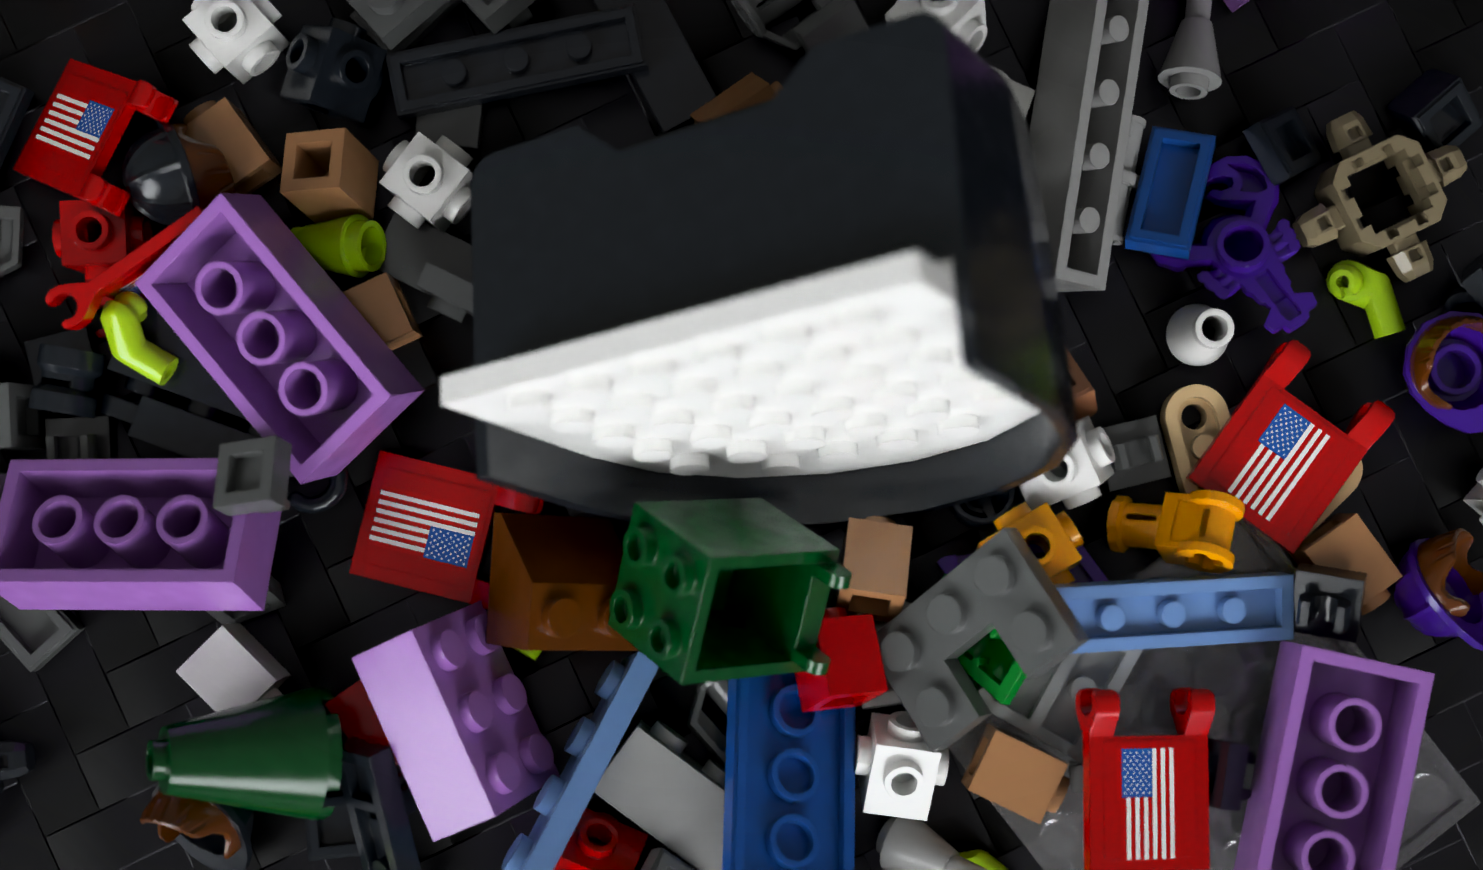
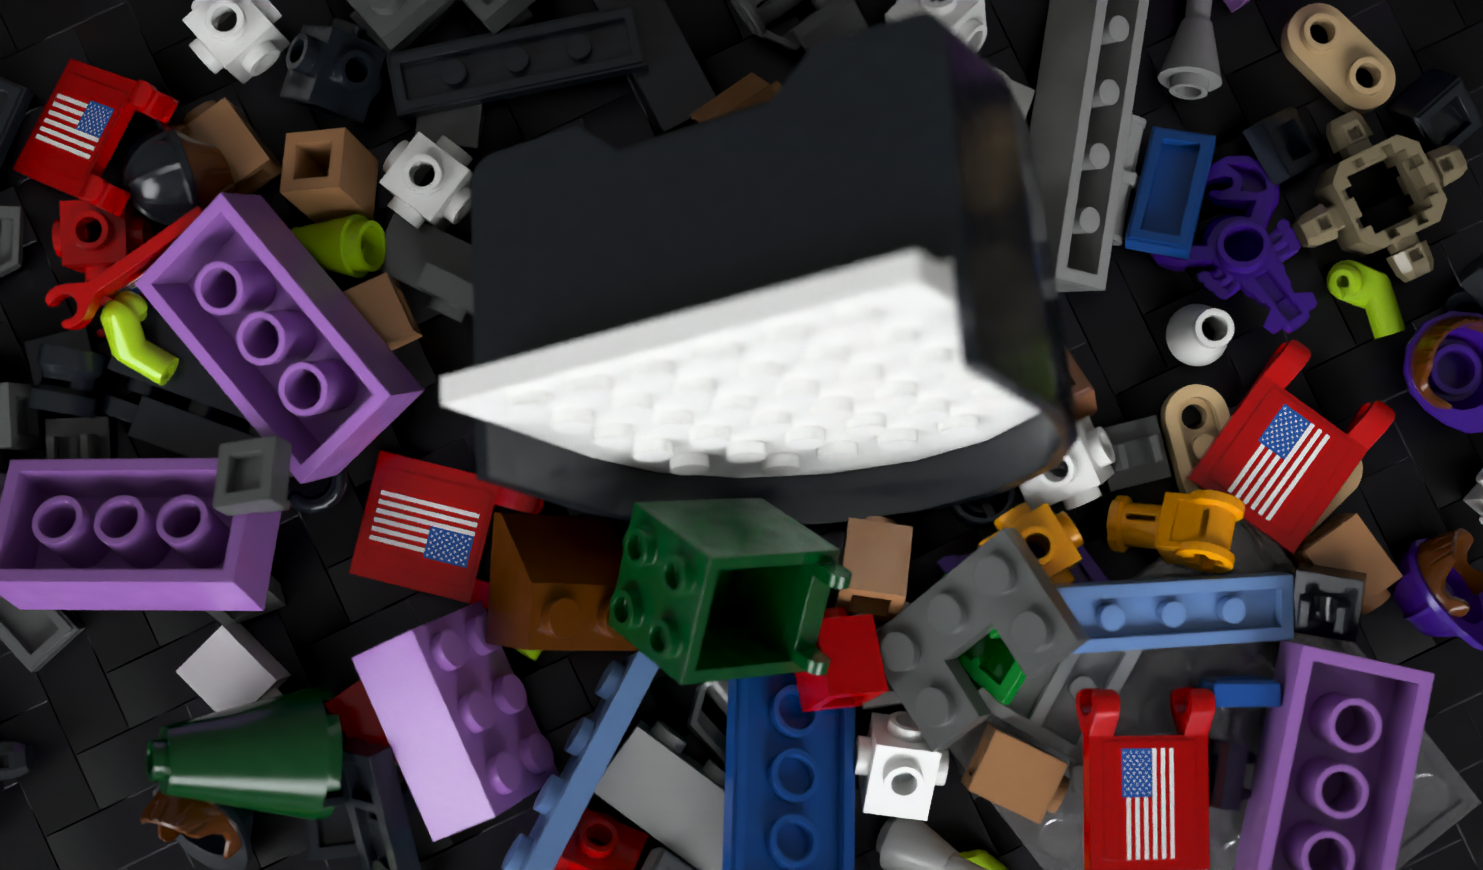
(1243, 691): none -> blue tile
(1334, 64): none -> tan plate

